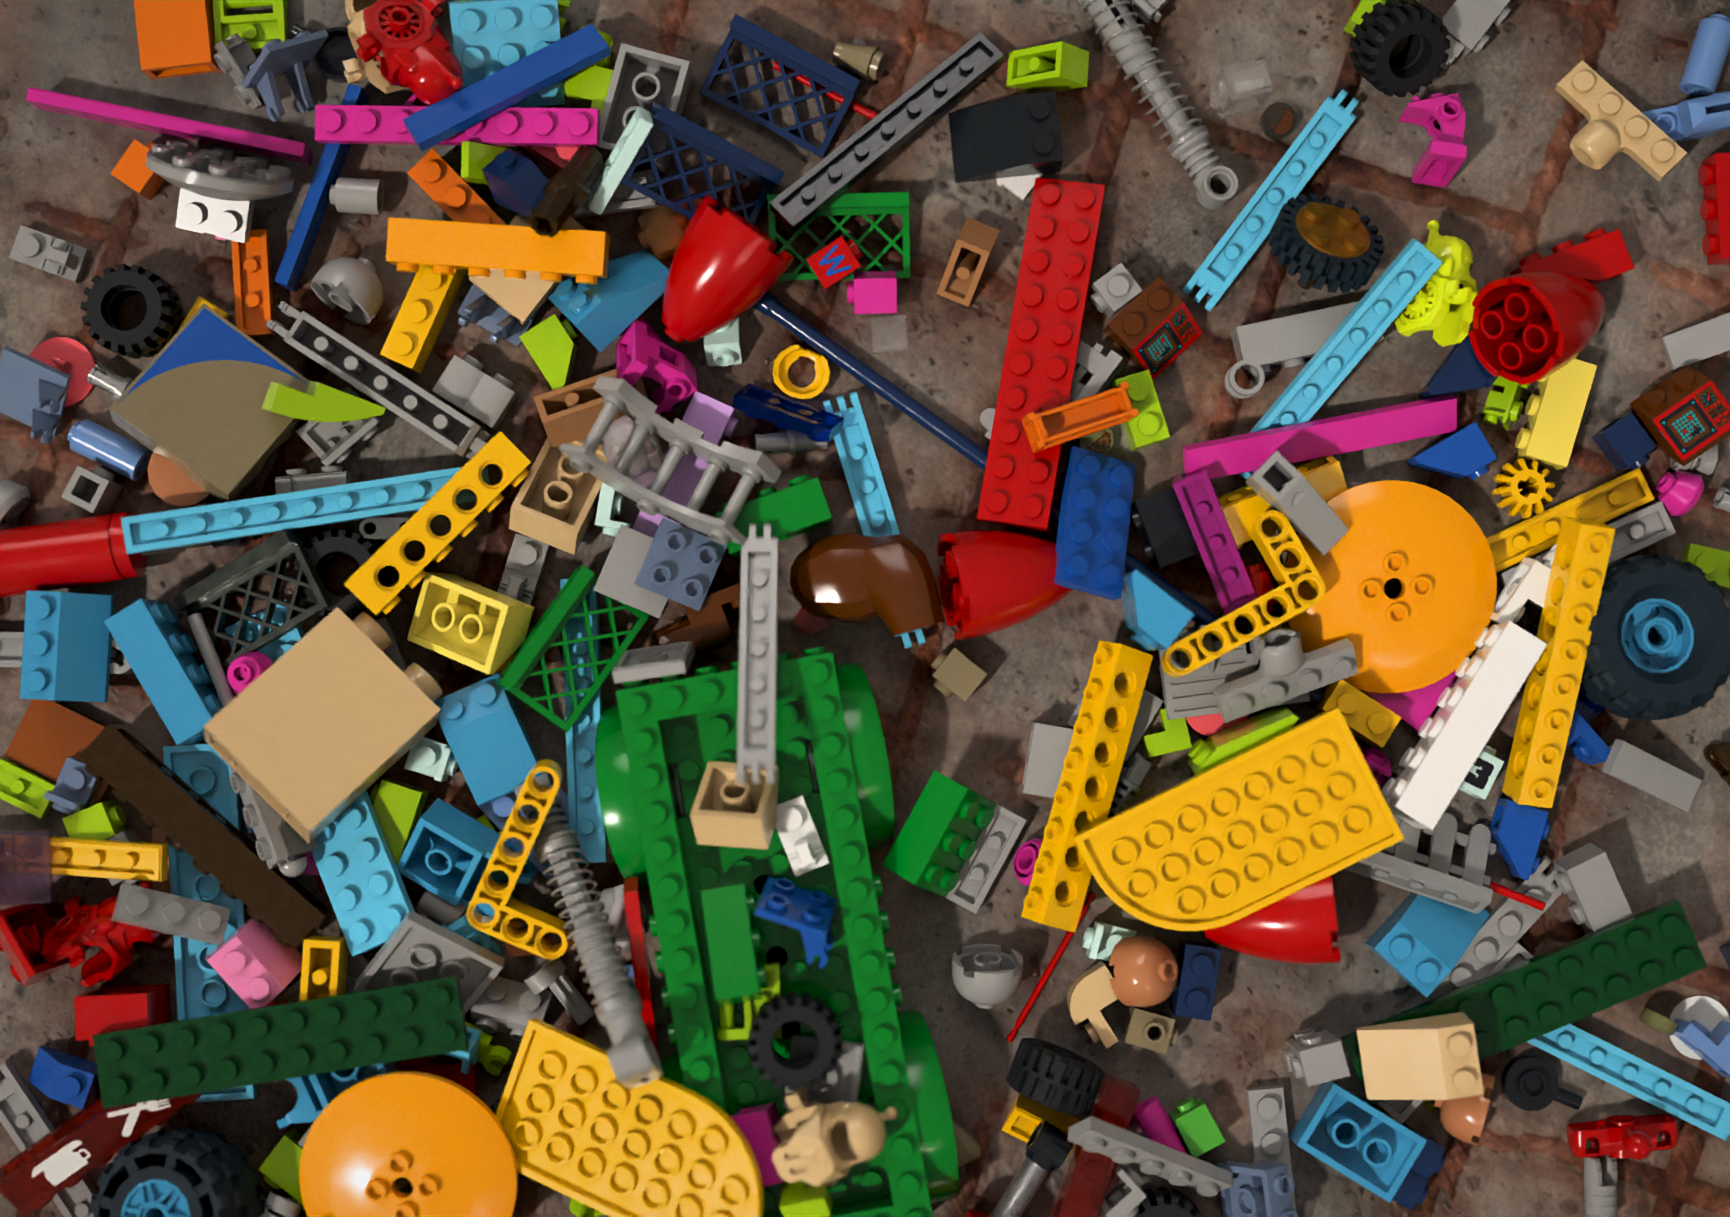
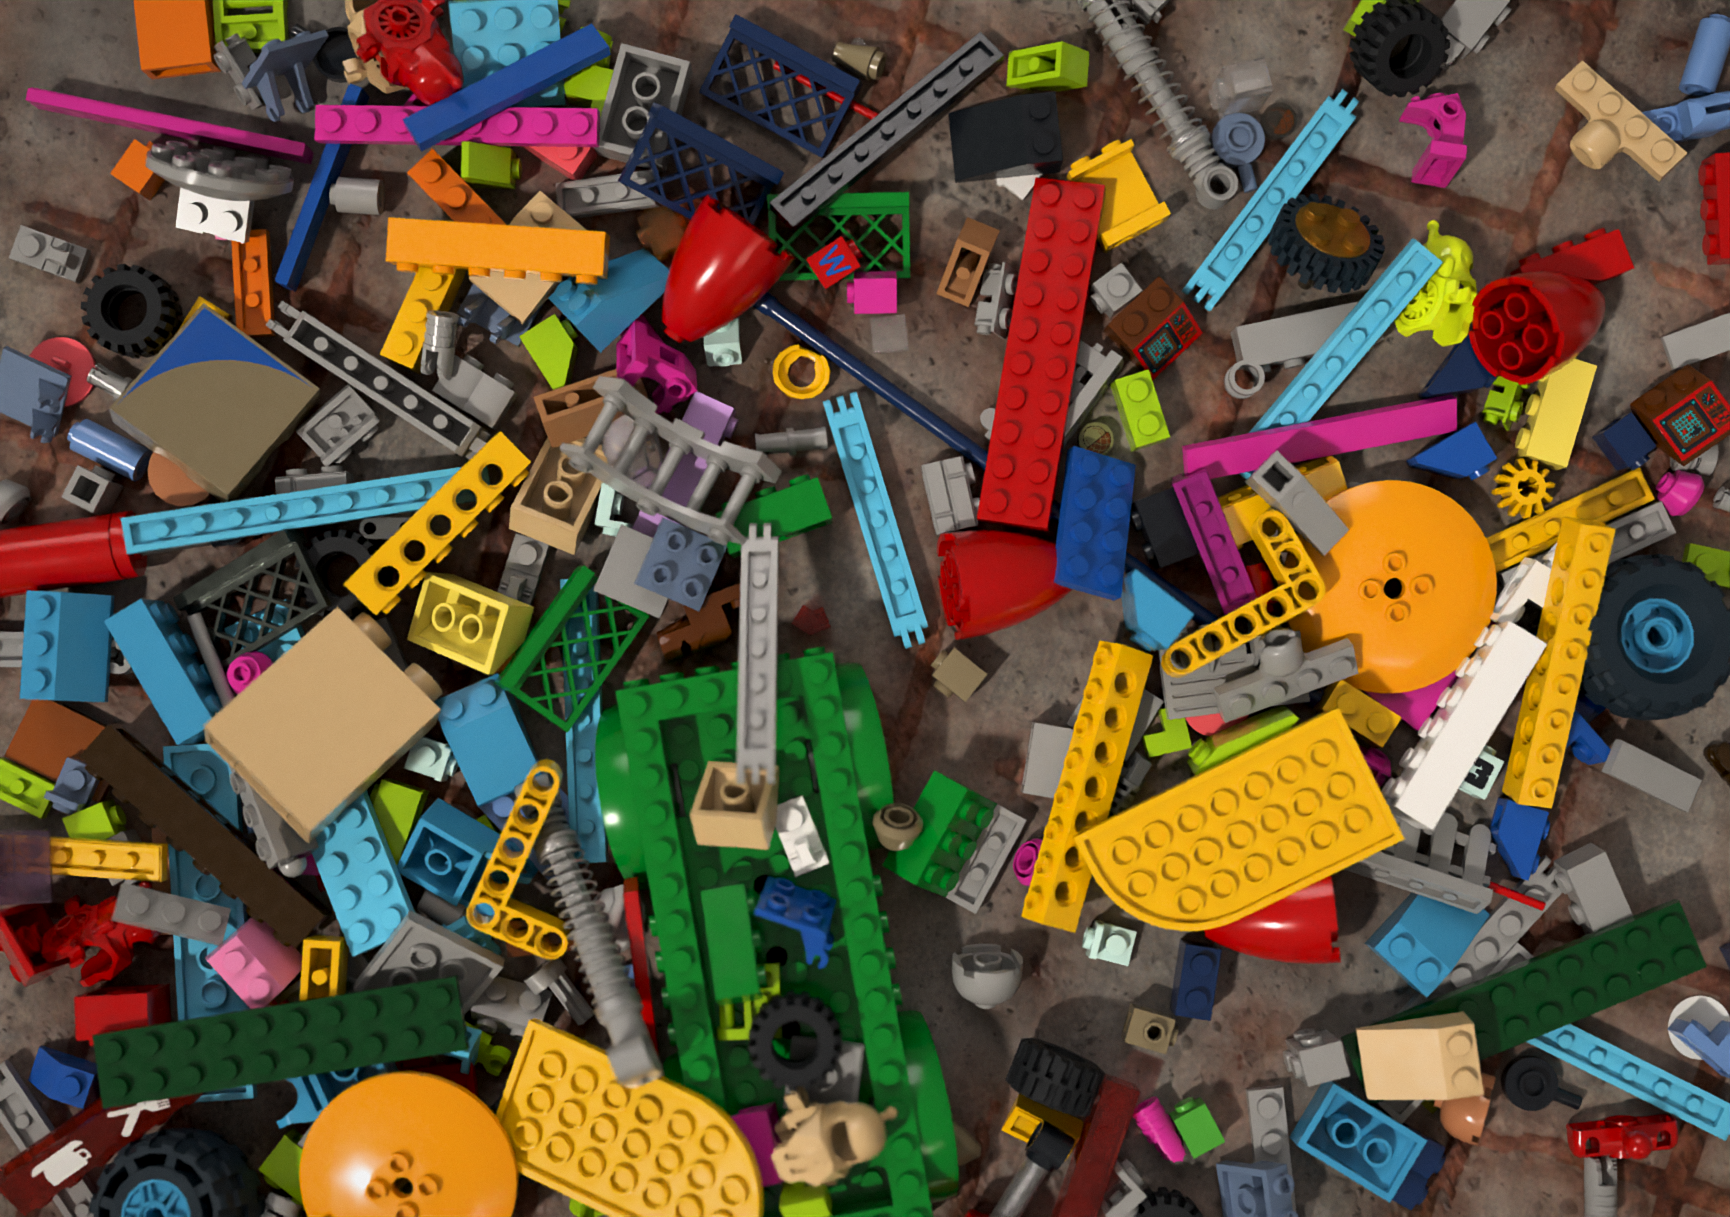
(319, 404): lime slope -> none
(350, 286): light grey cylinder -> none
(439, 343): none -> light grey hinge
(515, 182): dark blue slope -> none
(566, 191): dark brown piece -> none
(619, 160): light aqua tile -> none
(654, 662): light grey tile -> none
(788, 413): clear blue plate -> none
(867, 577): reddish brown piece -> none
(897, 826): none -> dark tan cone
(950, 495): none -> light grey brick
(1001, 285): none -> light grey hinge
(1048, 972): red piece -> none
(1079, 418): orange container -> none
(1086, 998): tan brick -> none
(1128, 201): none -> yellow panel
(1143, 971): nougat cylinder -> none
(1150, 1156): light grey plate -> none
(1238, 143): none -> sand blue piece
(1658, 1021): olive tile -> none

